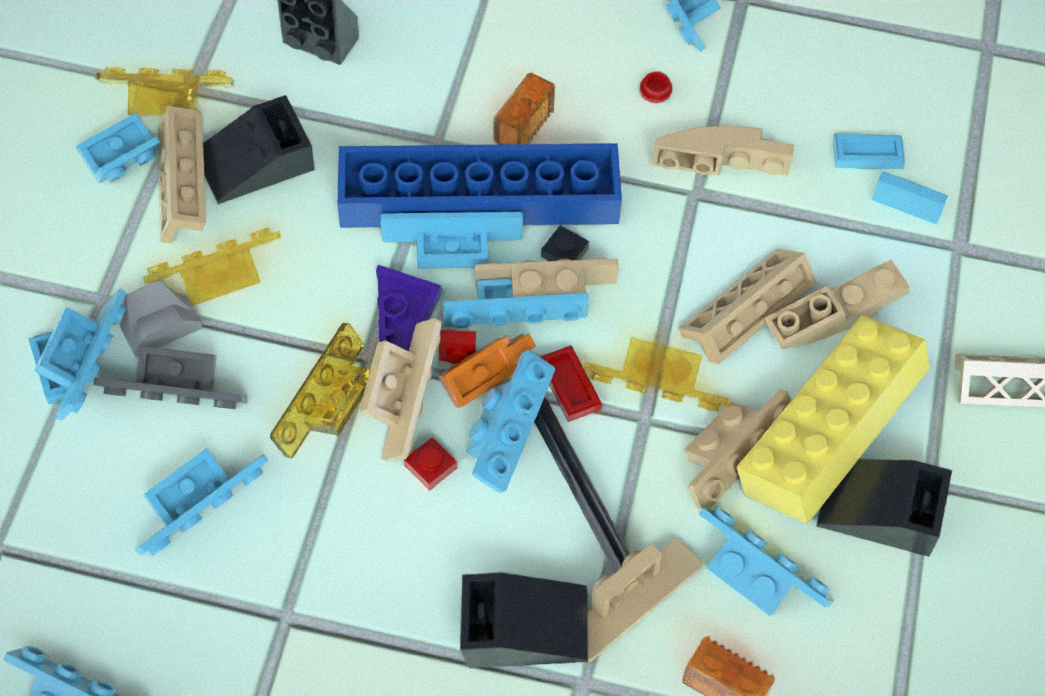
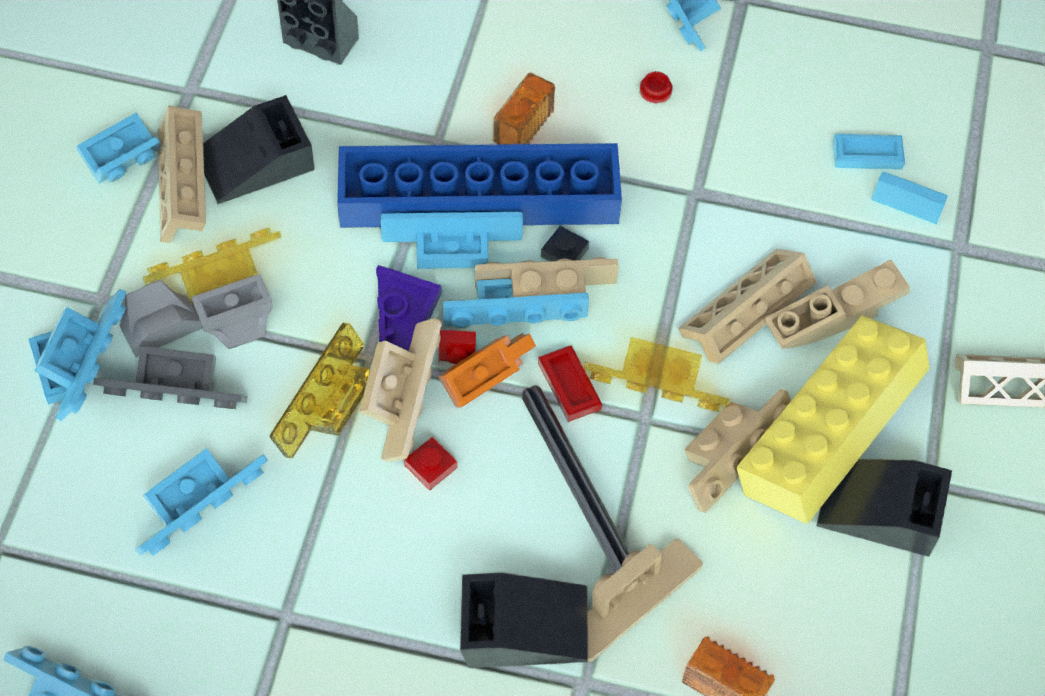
(153, 92): clear yellow bracket -> none
(235, 311): none -> light grey slope
(507, 421): medium azure bracket -> none
(709, 147): tan slope -> none
(756, 571): medium azure bracket -> none

